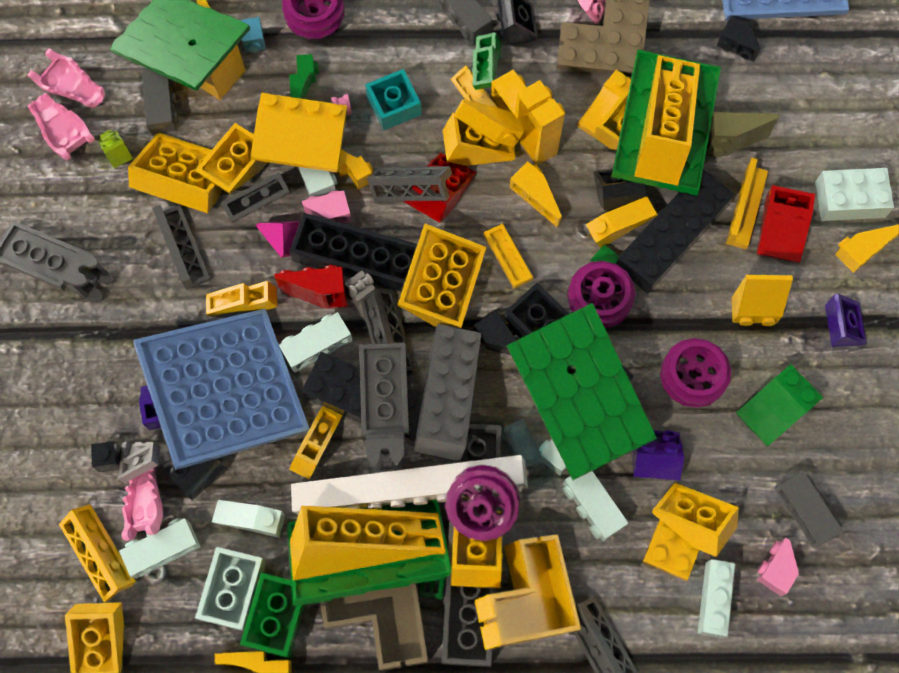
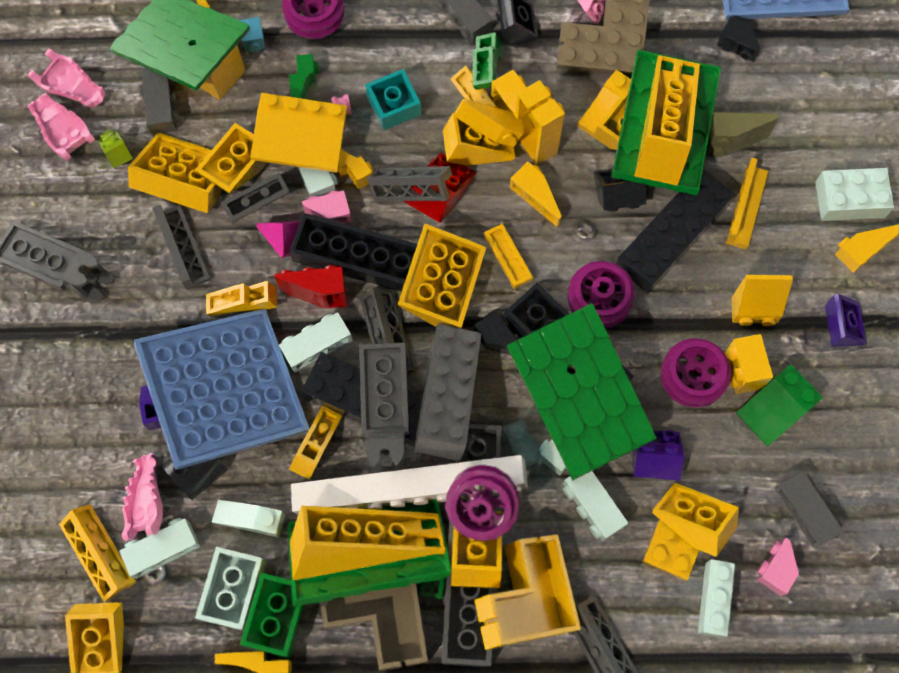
(106, 456): black brick -> none
(137, 459): light grey wing -> none
(359, 285): light grey arm -> none
(605, 254): green tile -> none
(621, 221): yellow slope -> none
(748, 364): none -> yellow brick
(785, 223): red slope -> none

